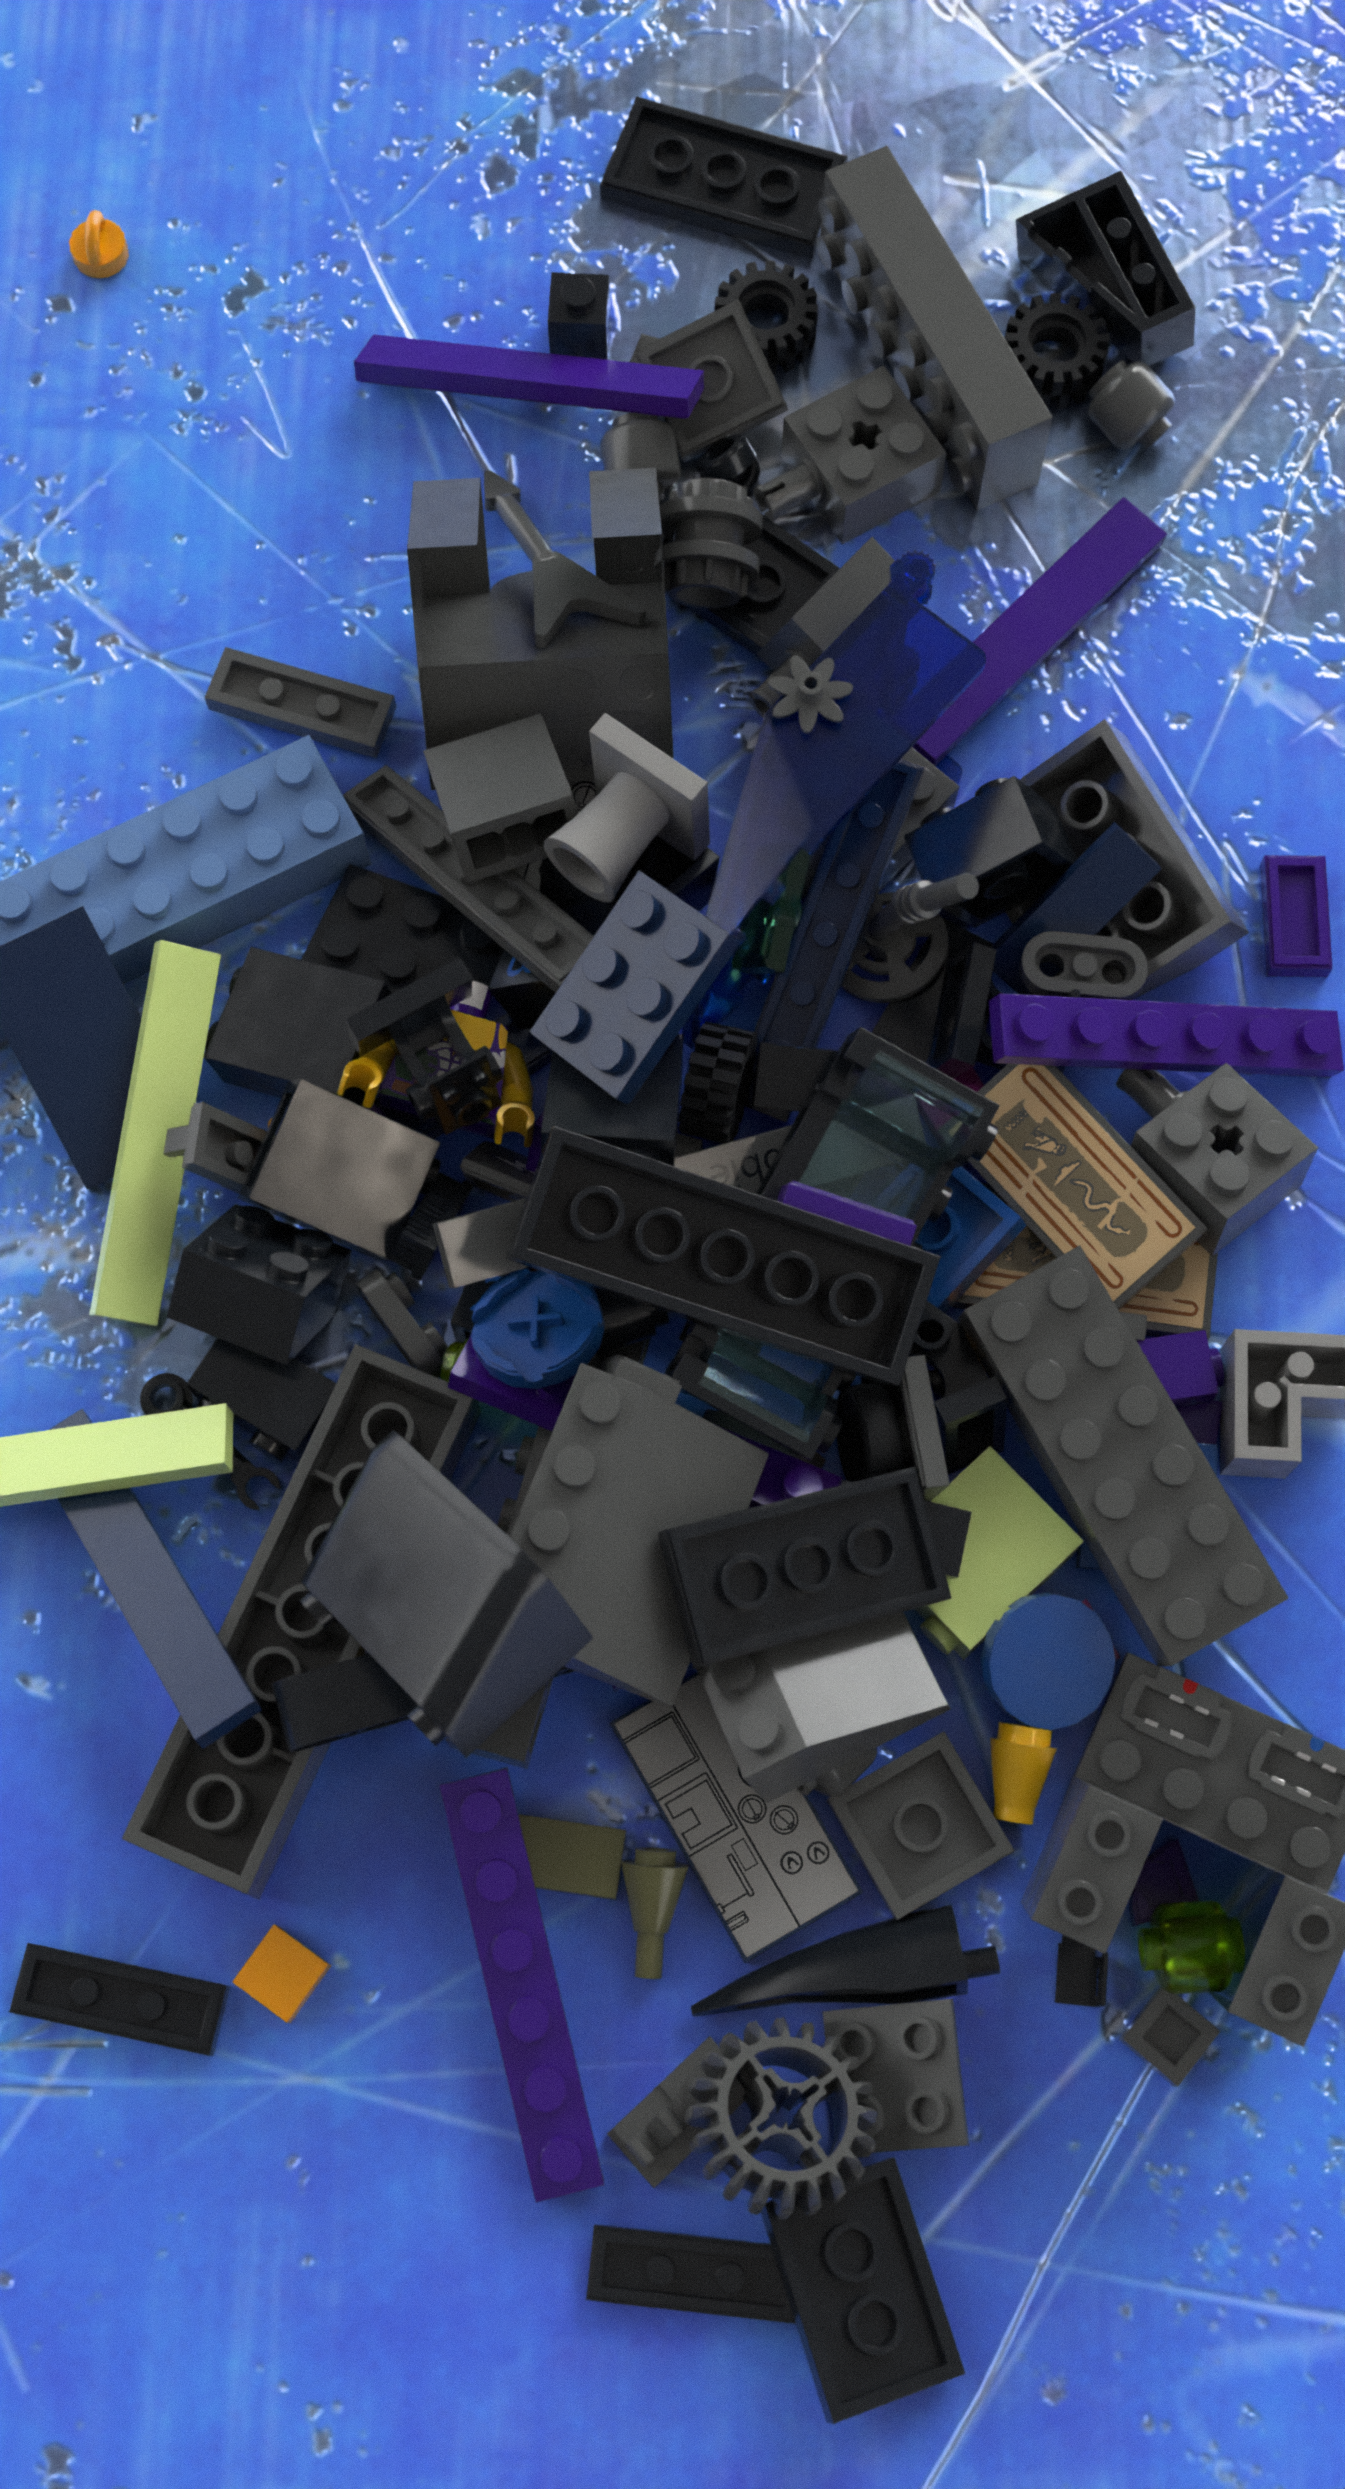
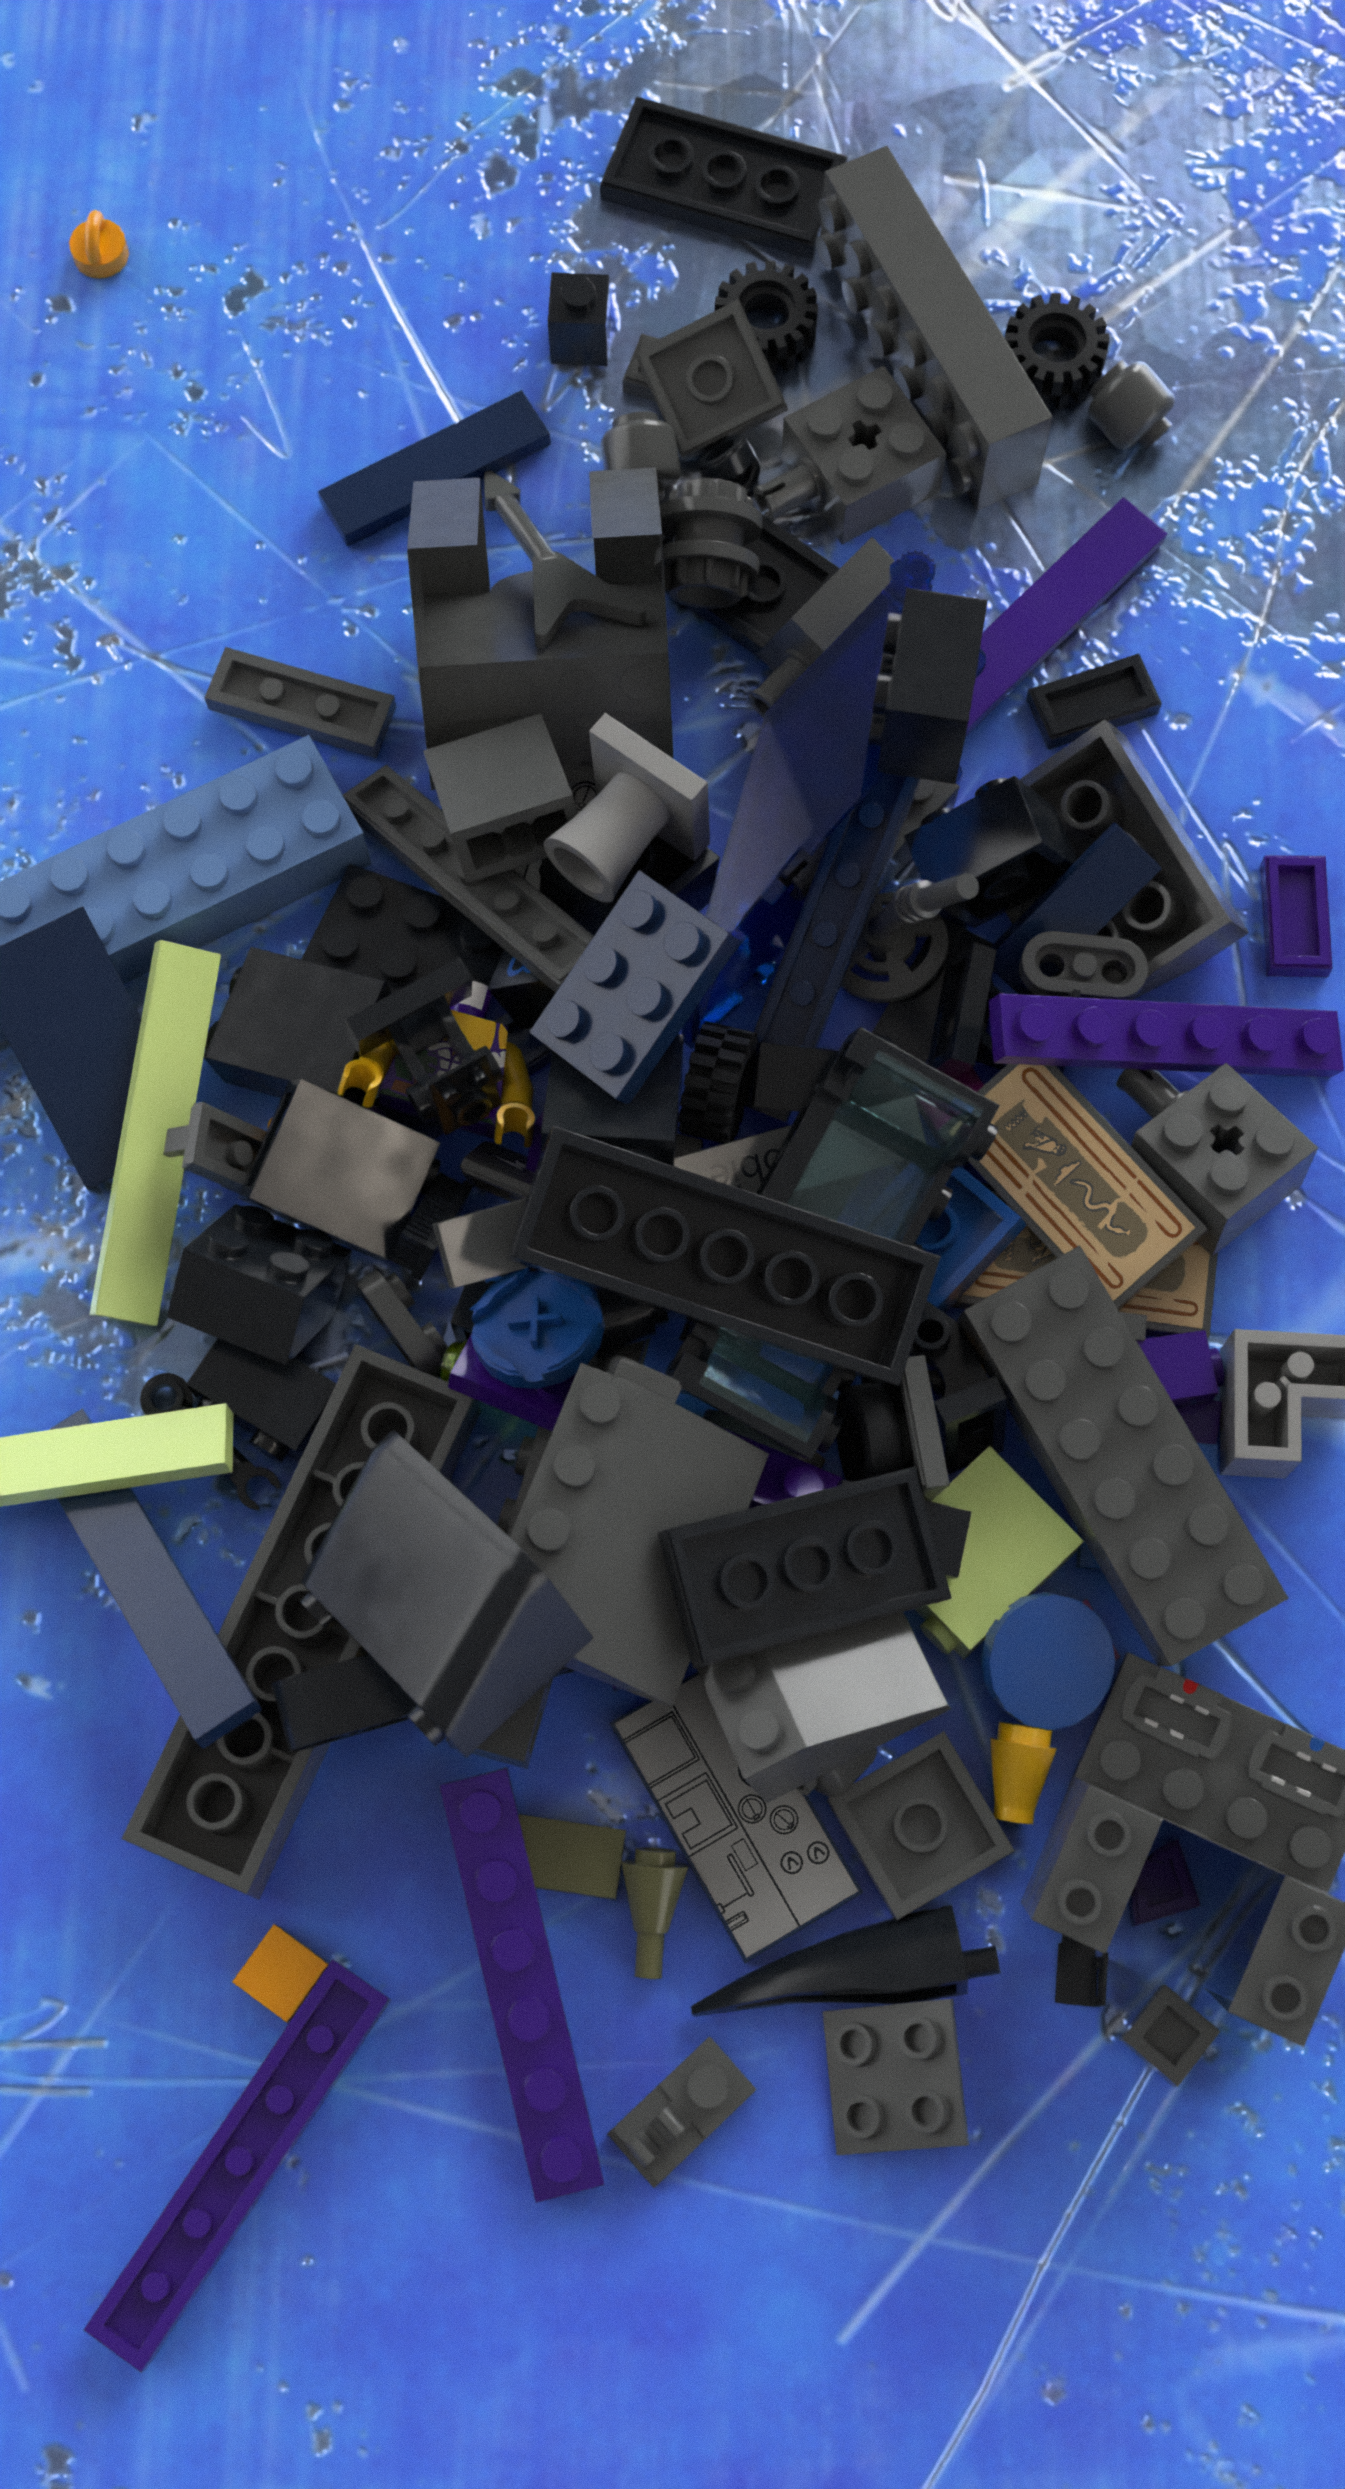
(120, 1999): black tile -> none
(236, 2166): none -> dark purple plate
(460, 451): none -> dark blue tile
(530, 376): dark purple tile -> none
(686, 2273): black tile -> none
(771, 927): plate -> none
(795, 2143): dark grey gear -> none
(809, 693): dark grey plant -> none
(848, 1212): dark purple tile -> none
(864, 2295): black plate -> none
(927, 685): none -> black brick
(1077, 703): none -> black tile
(1110, 256): black wedge -> none
(1192, 1947): clear neon green head -> none

